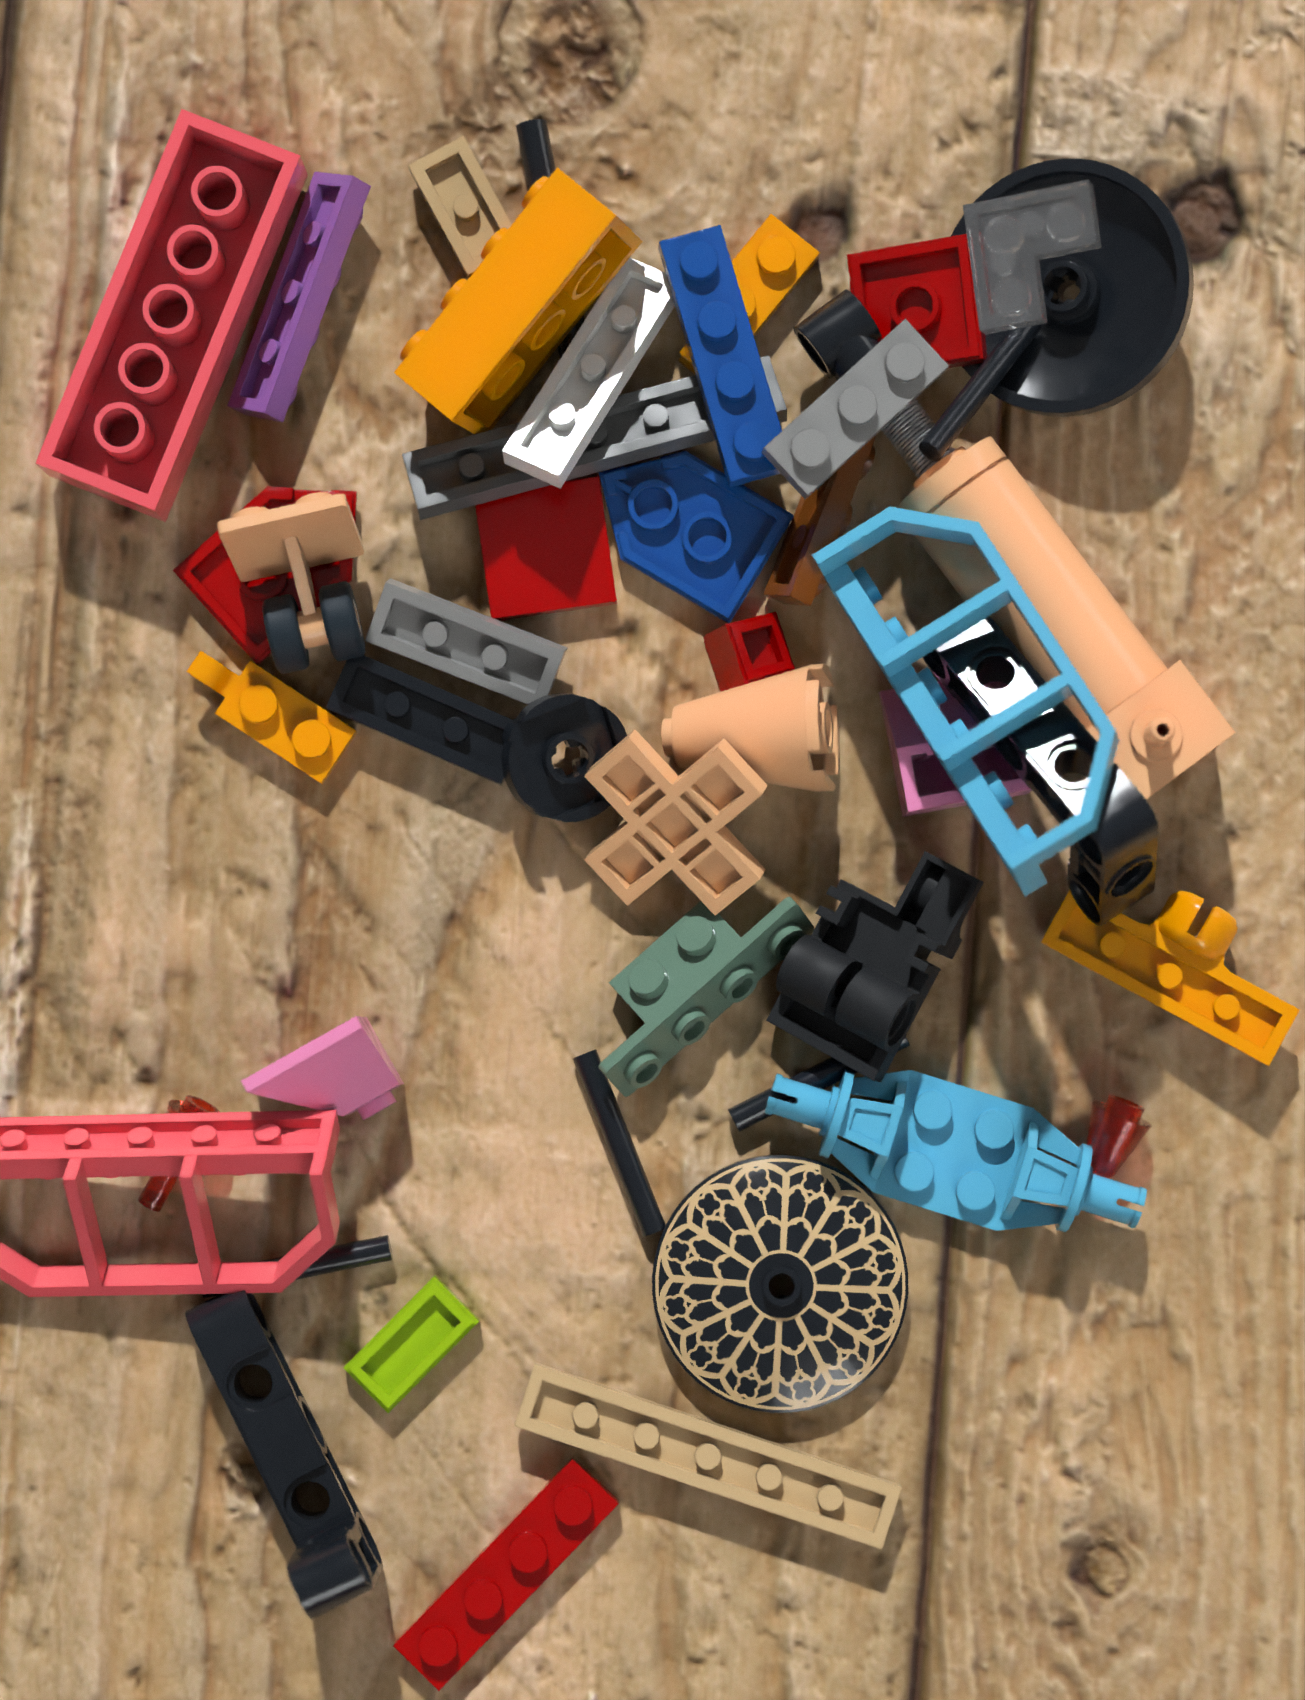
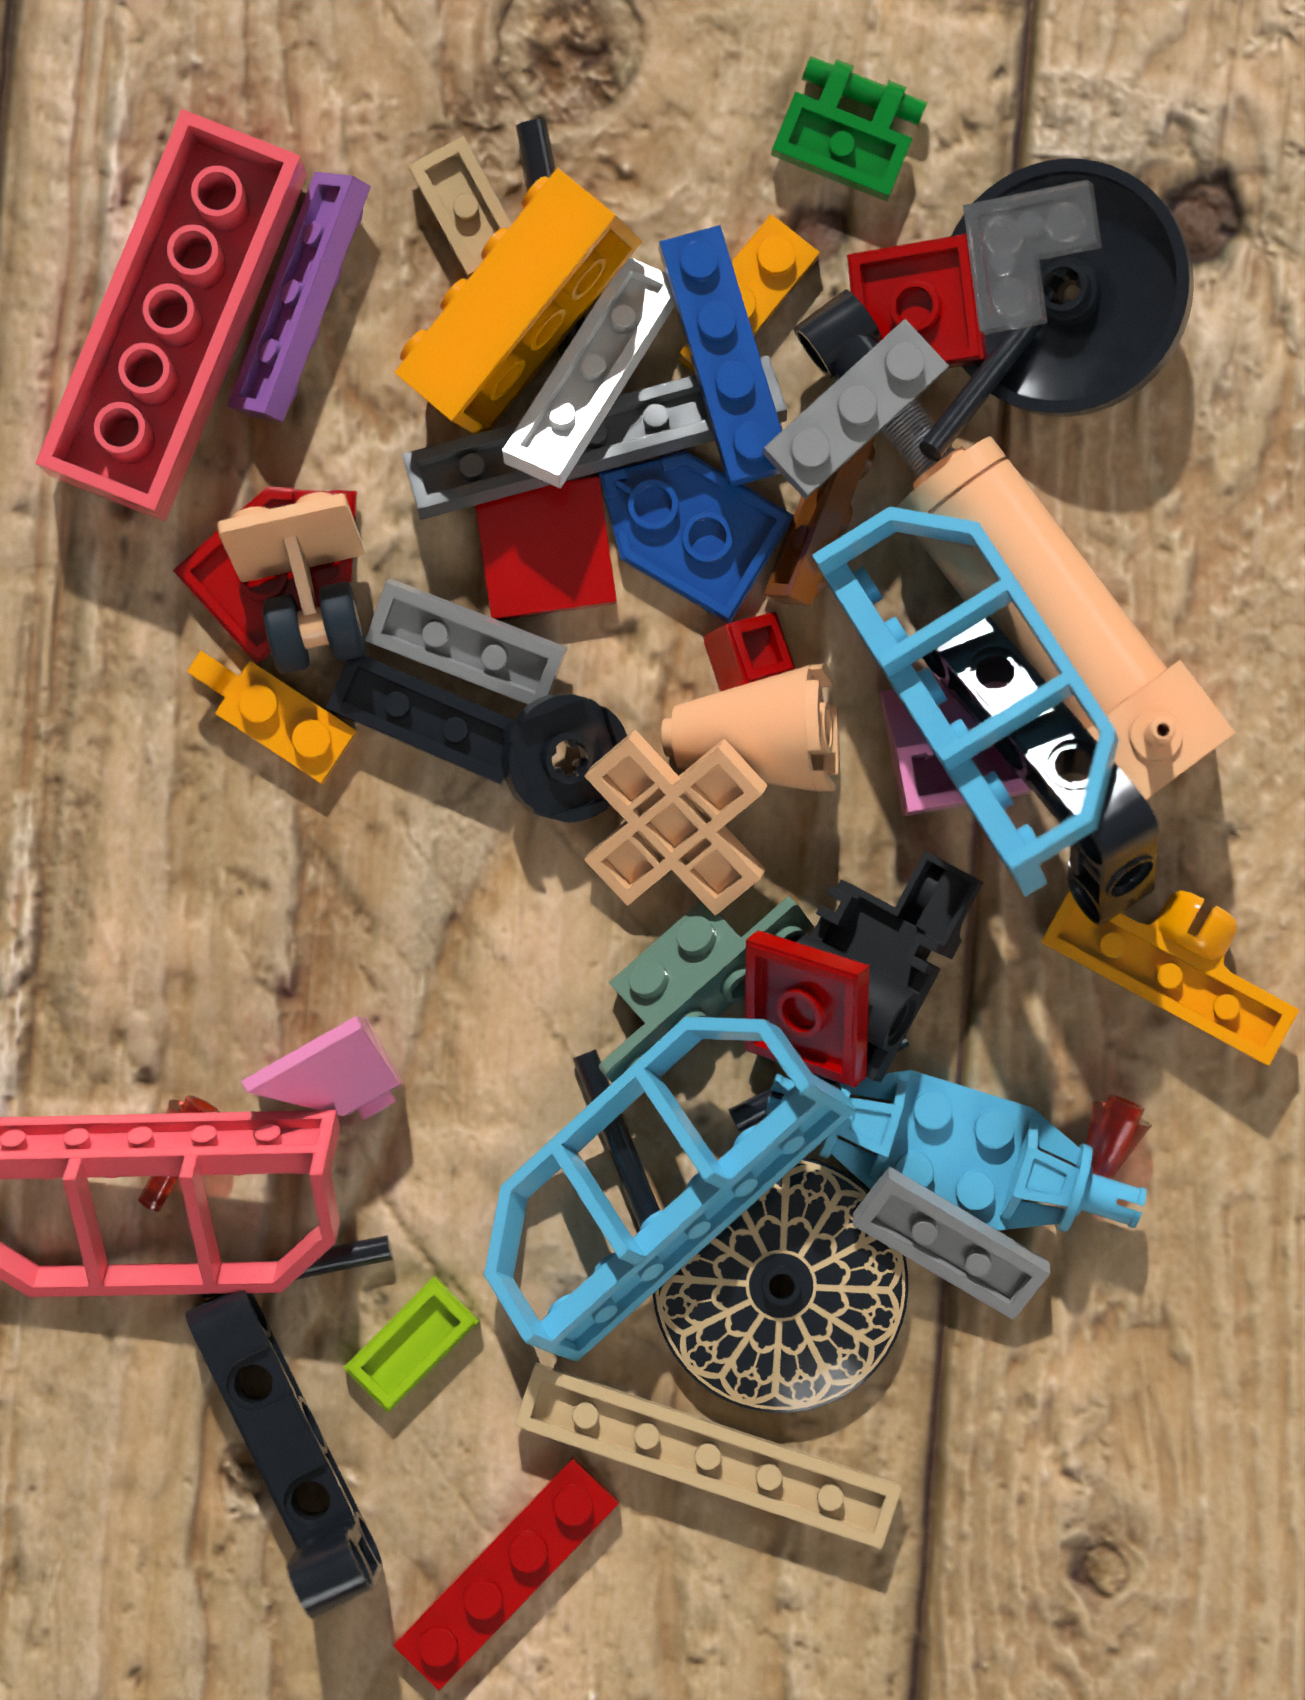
(686, 1225): none -> medium azure plate
(814, 1001): none -> red tile
(840, 143): none -> green plate
(951, 1243): none -> light grey plate

